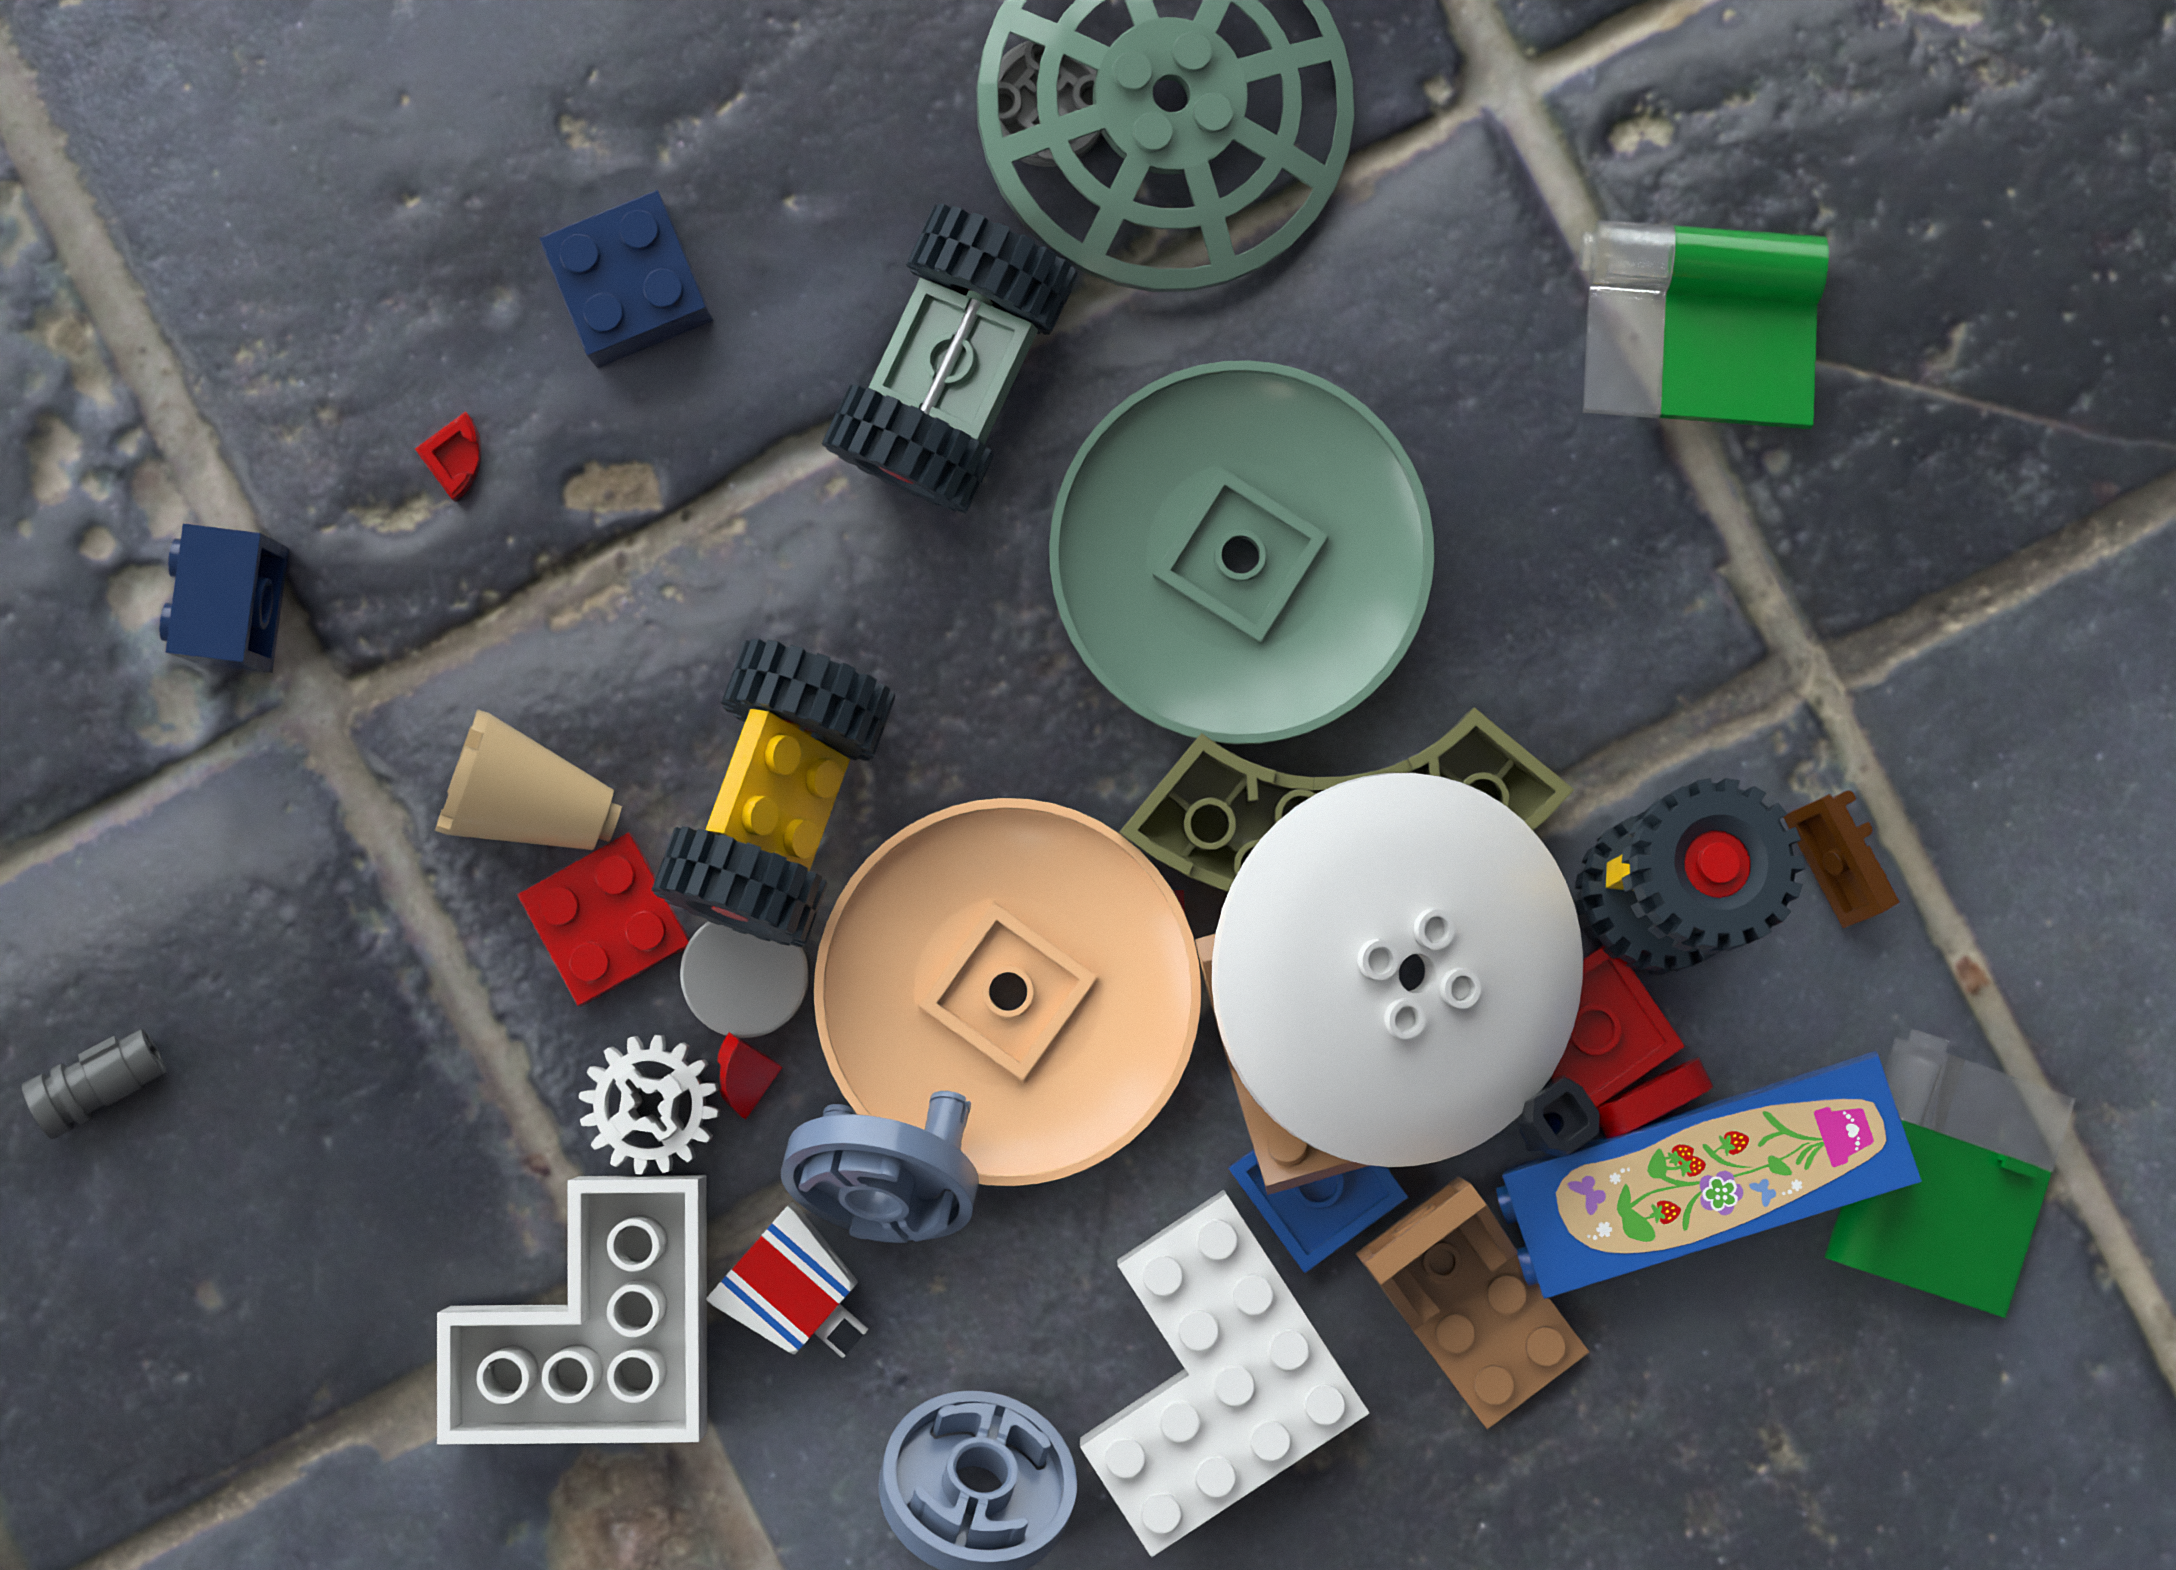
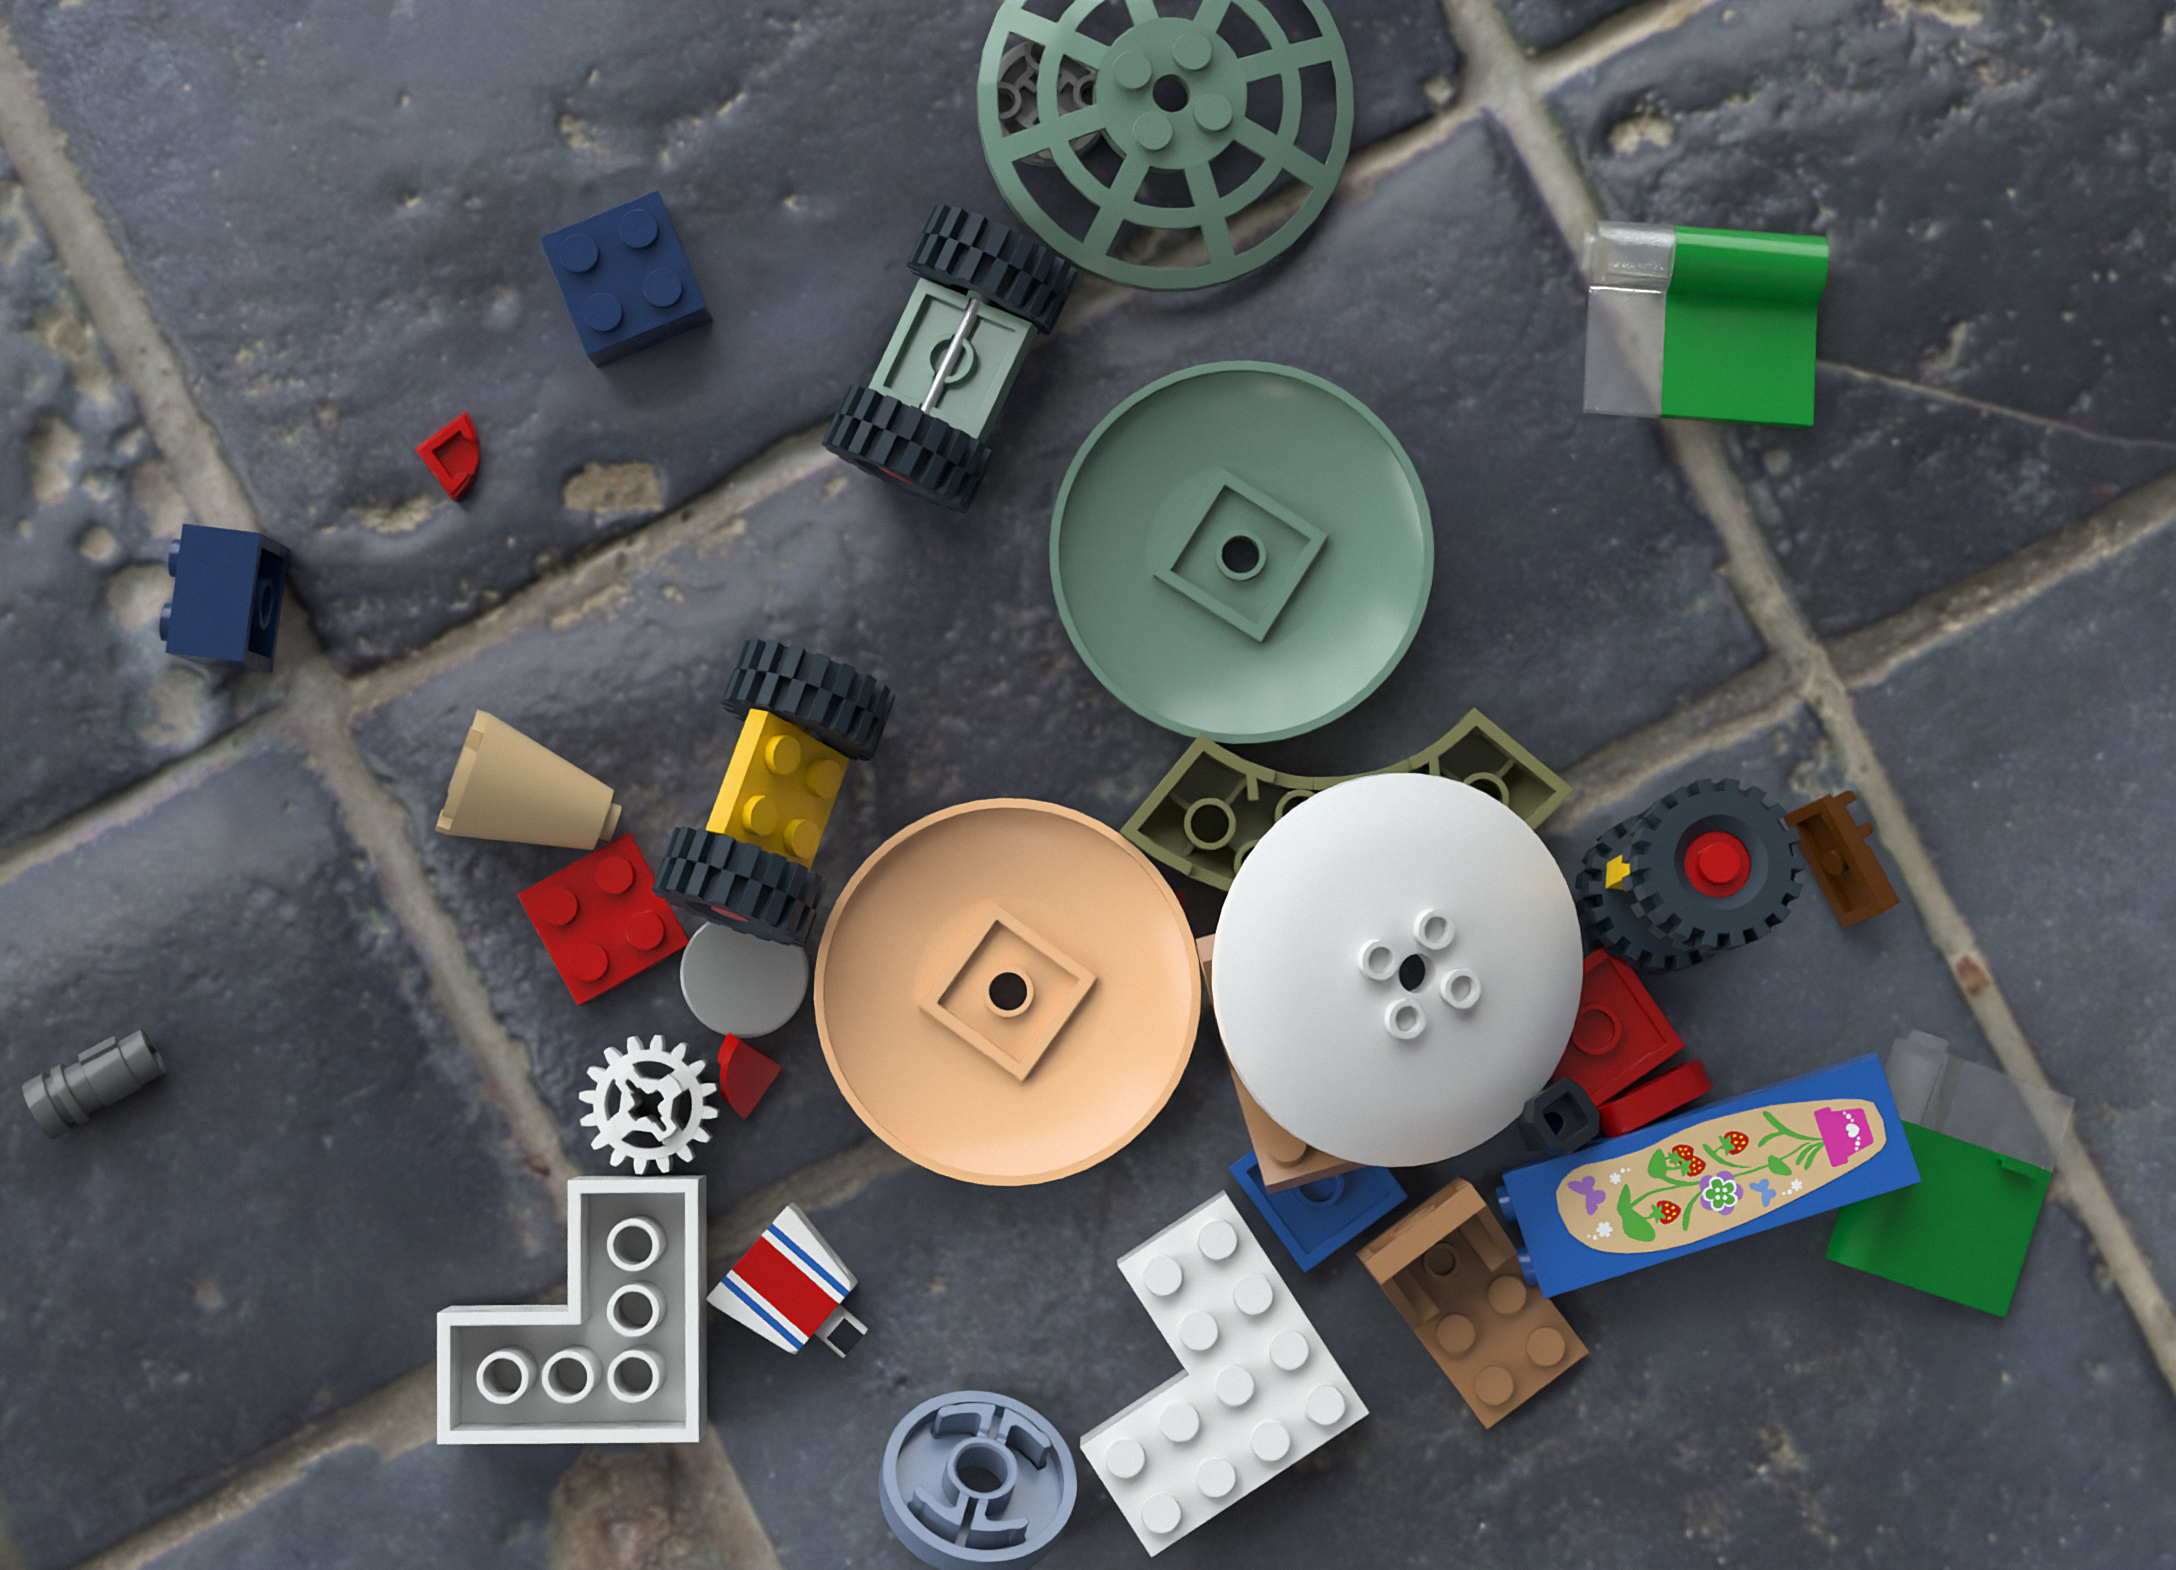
(884, 1173): sand blue piece -> none

